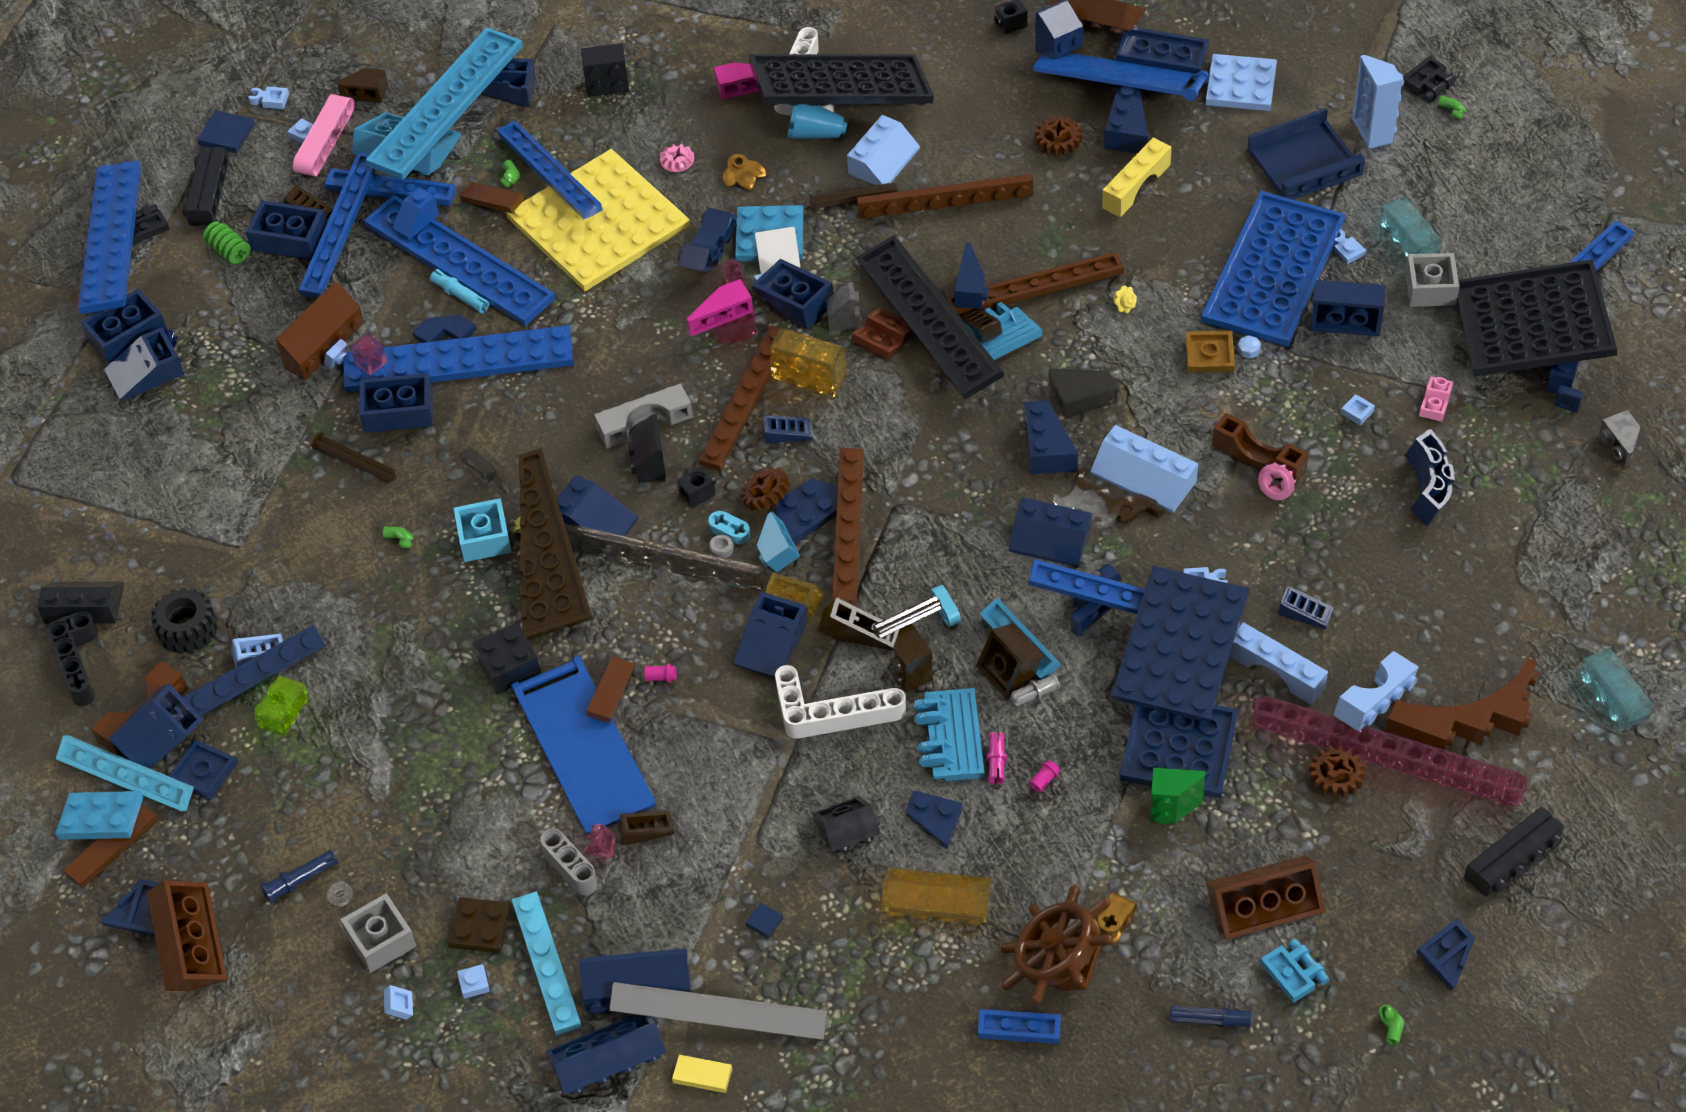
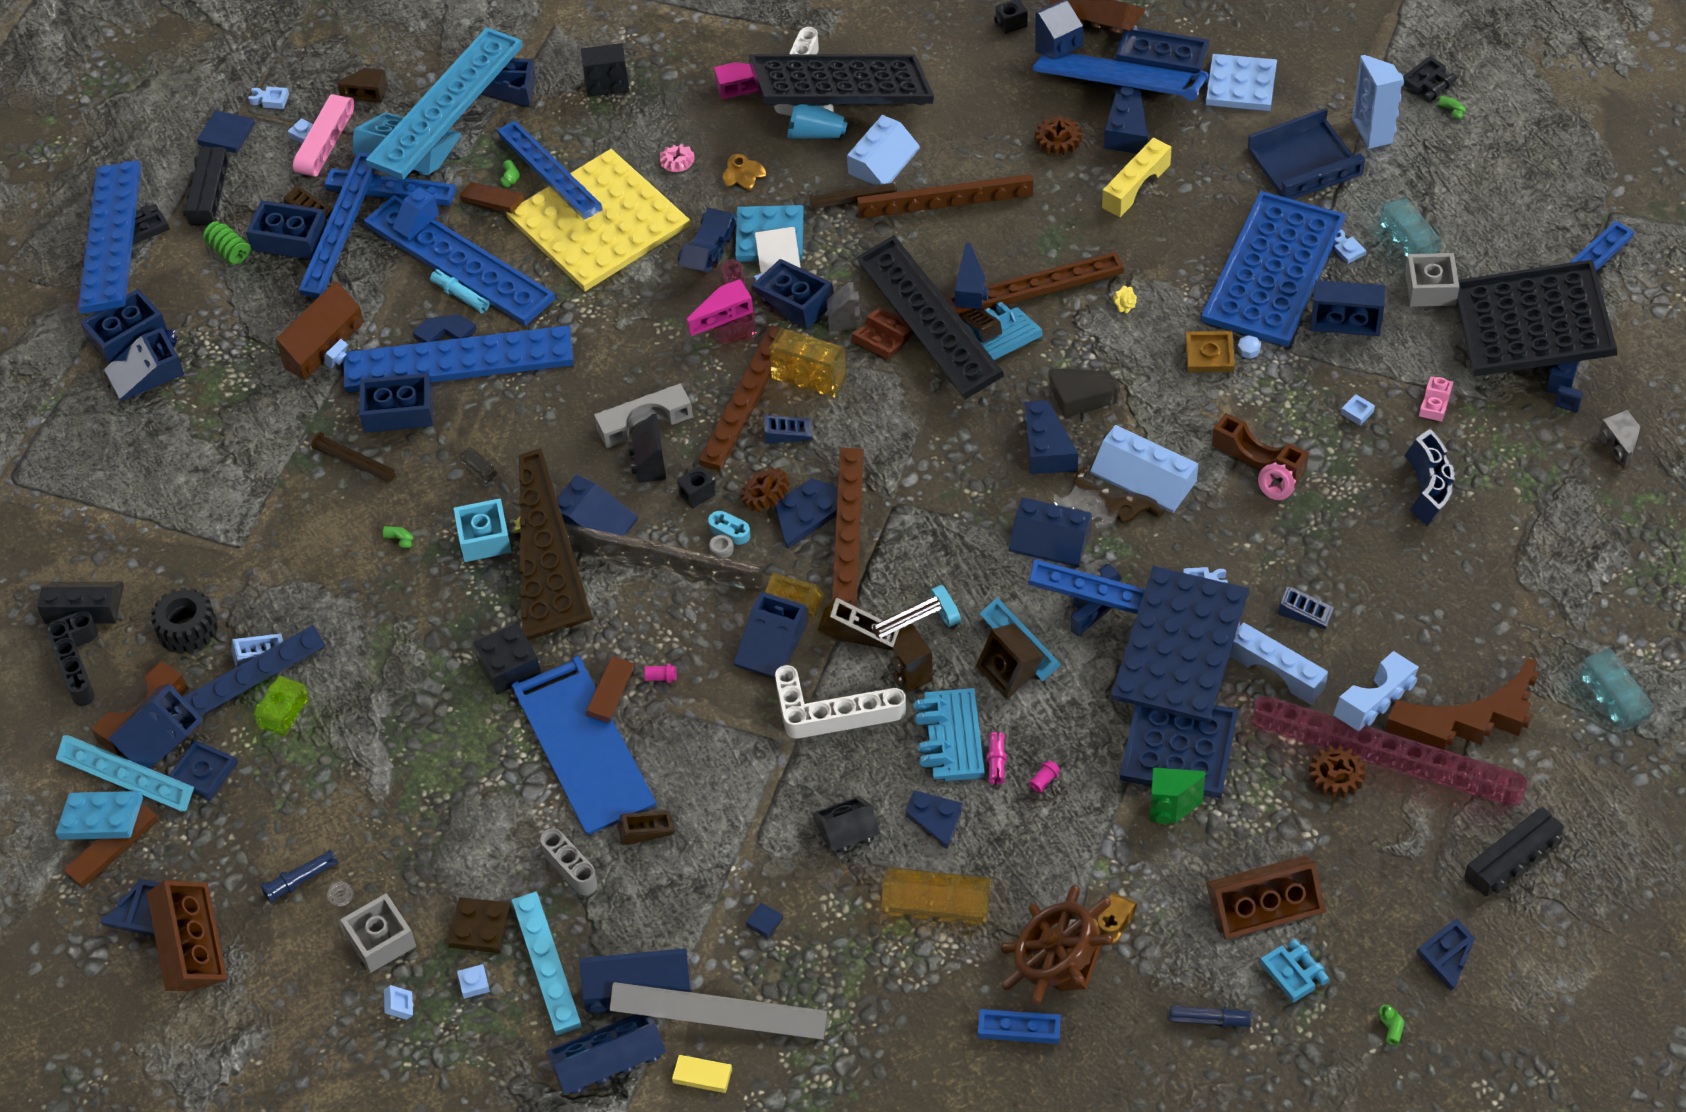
(368, 353): clear pink brick -> none
(601, 842): clear pink tile -> none
(776, 544): dark azure slope -> none
(1035, 690): light grey axle -> none

